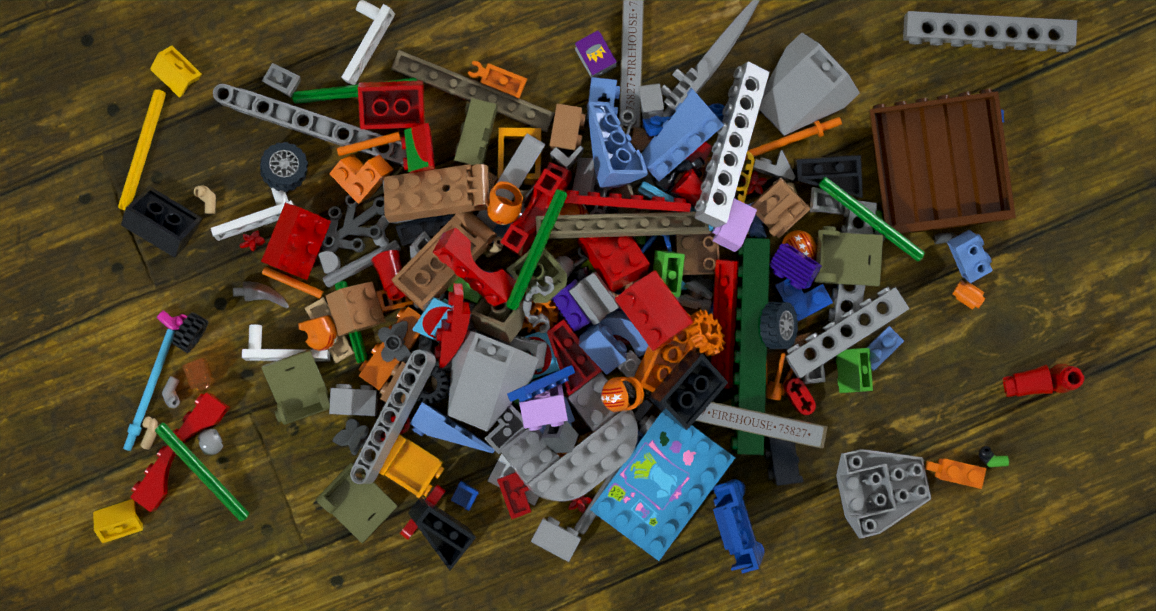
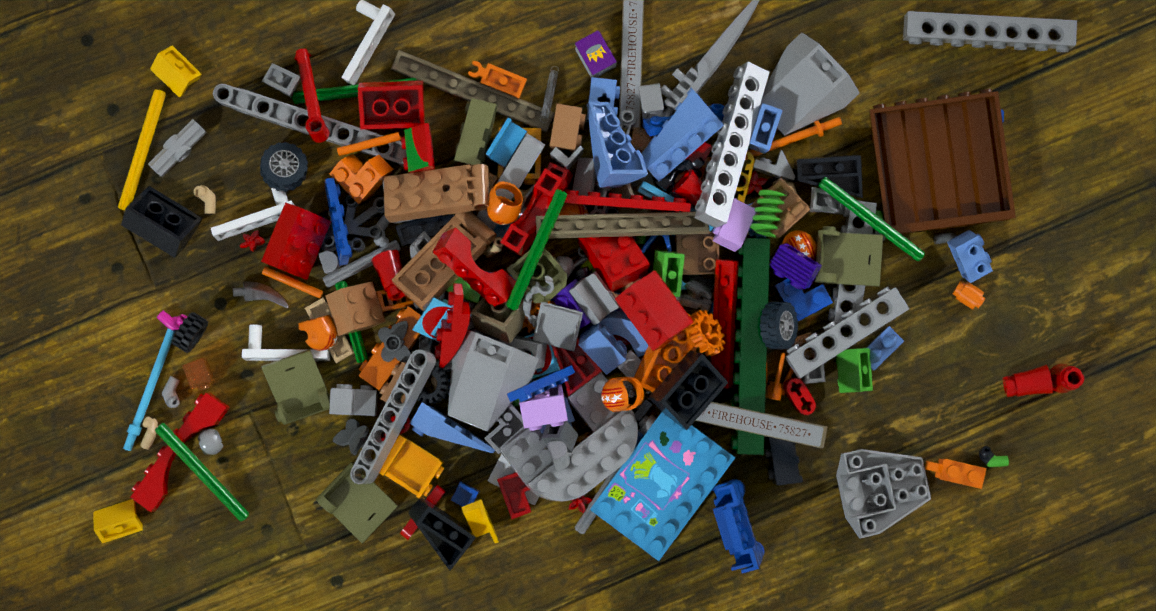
(177, 148): none -> light grey piece
(311, 99): none -> red piece
(339, 228): none -> blue wing
(479, 519): none -> yellow panel
(506, 143): none -> dark azure panel
(550, 93): none -> light grey piece
(556, 539): light grey brick -> none
(557, 326): none -> light grey piece
(559, 454): none -> light grey brick
(764, 128): none -> medium blue brick
(767, 212): none -> bright green piece

